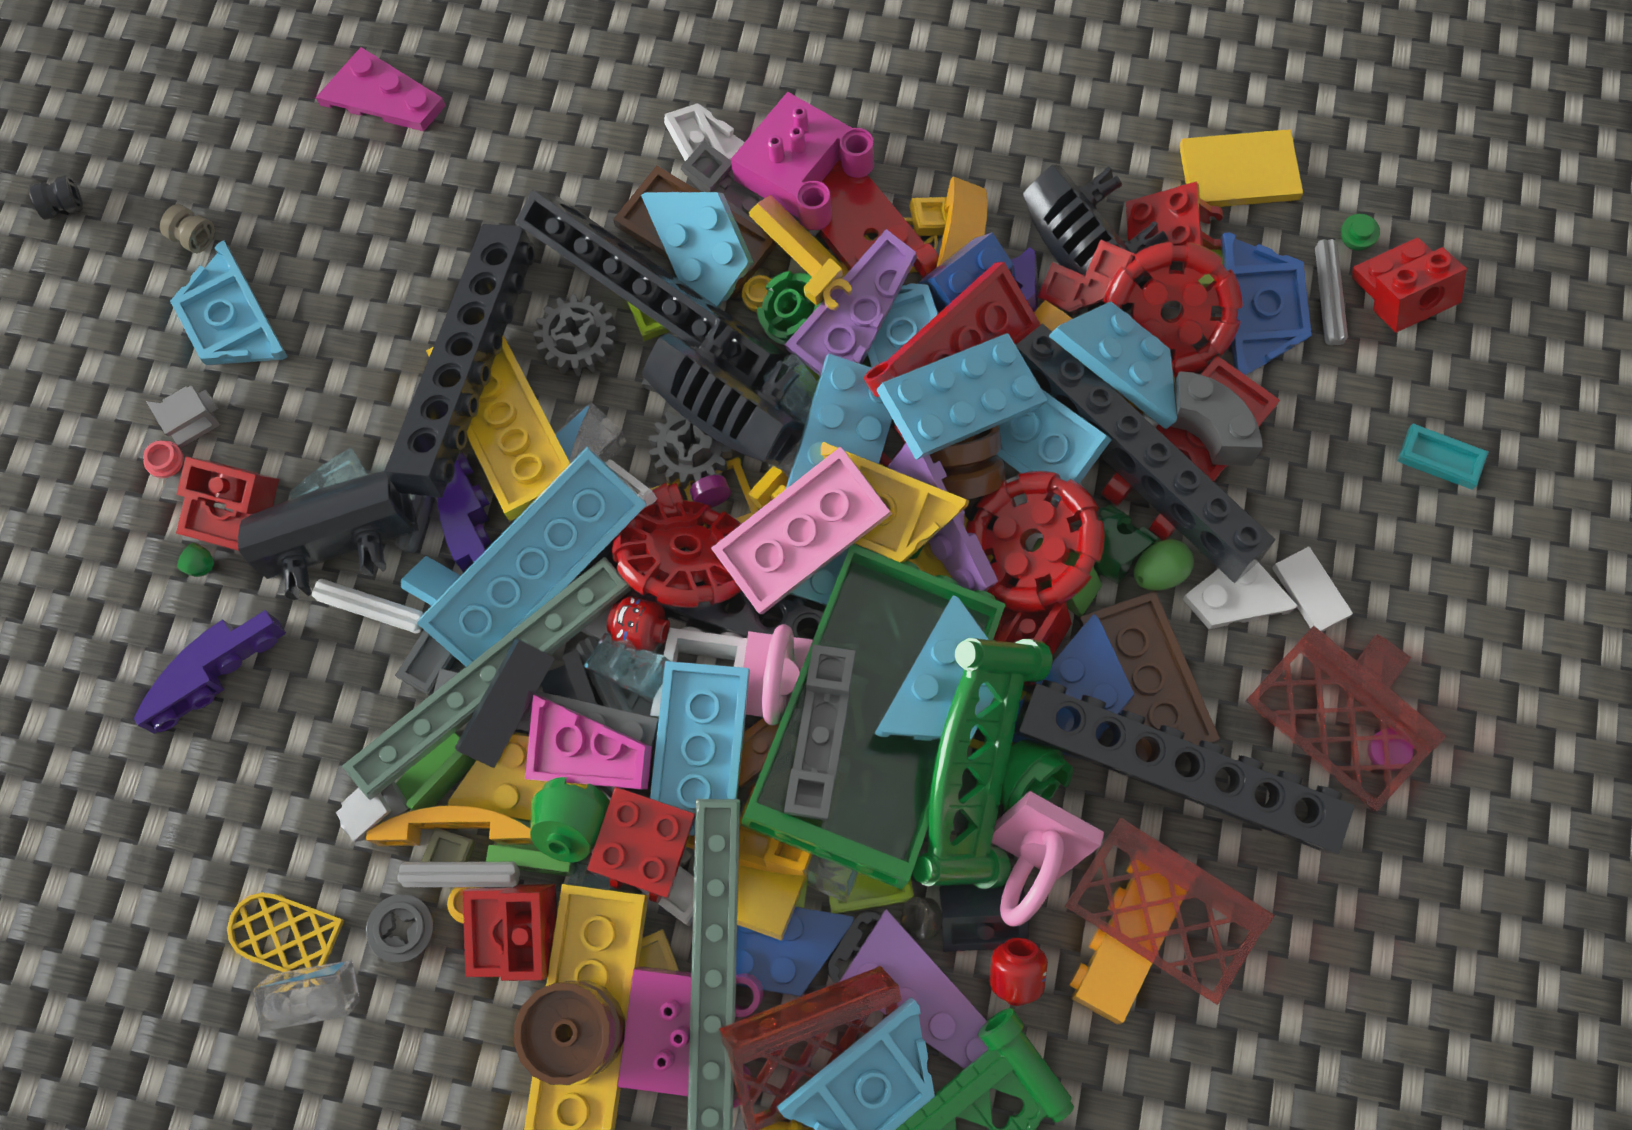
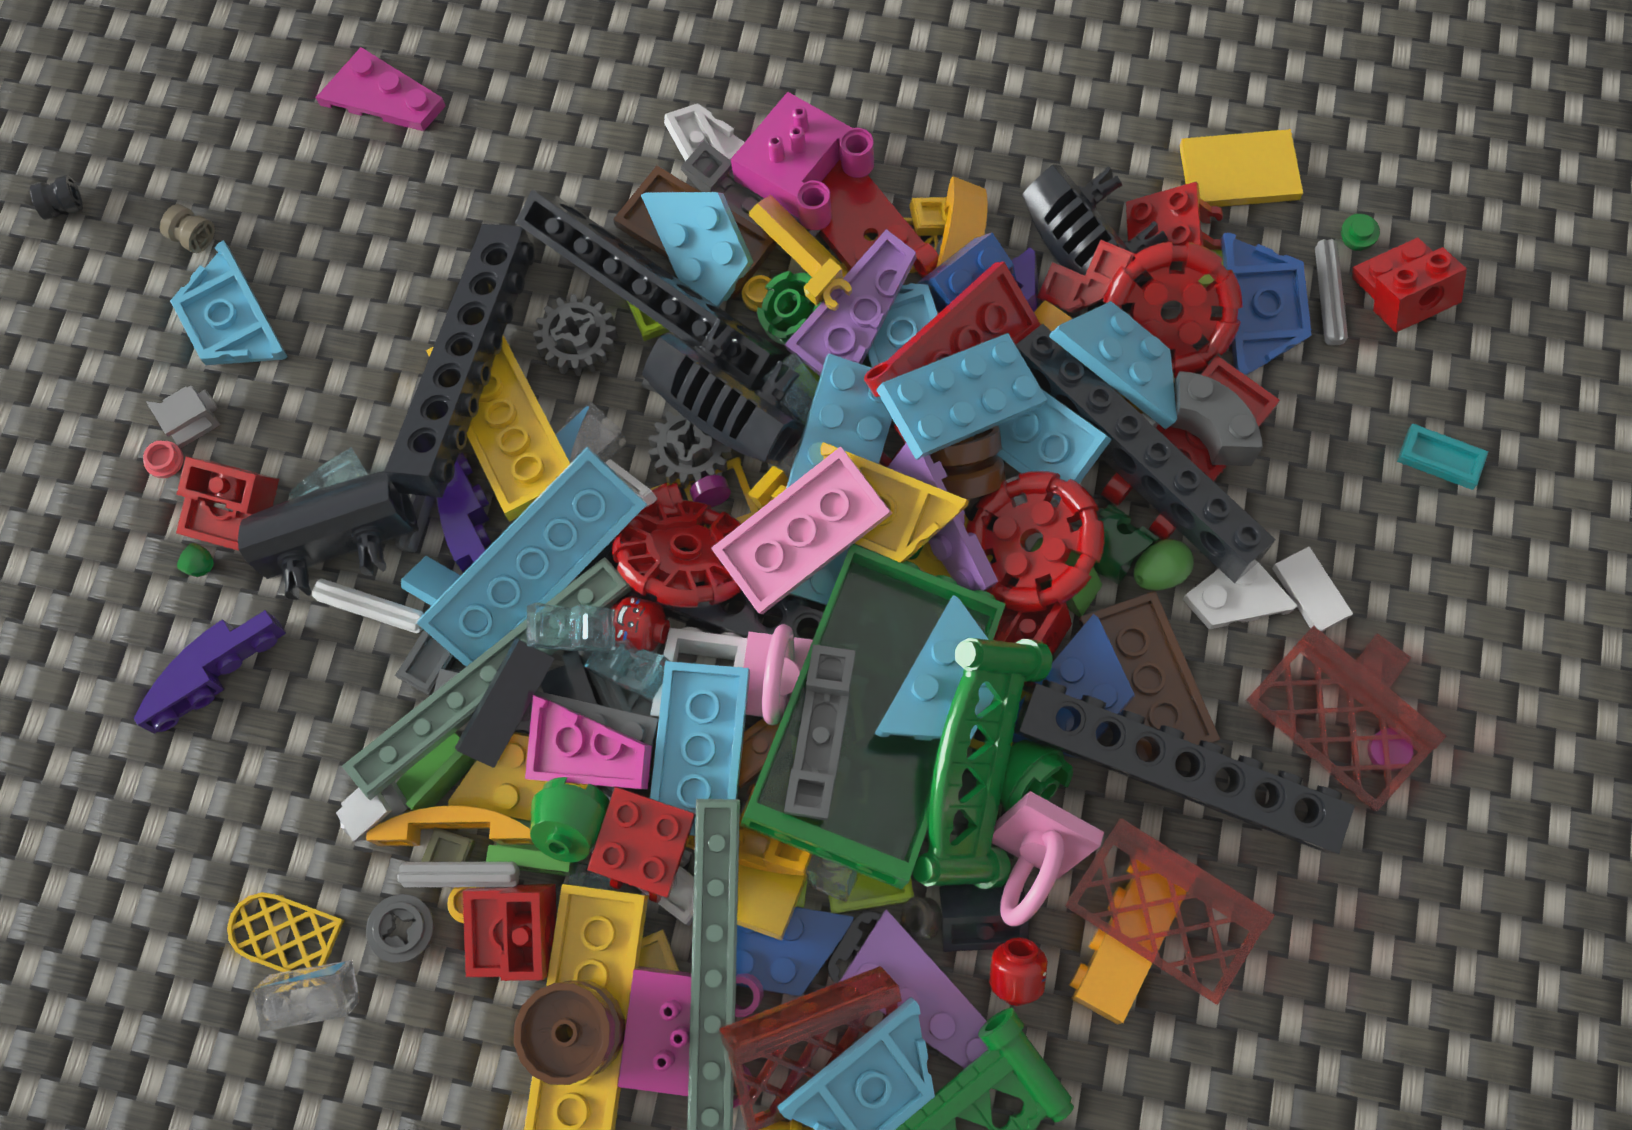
(570, 628): none -> clear light blue slope

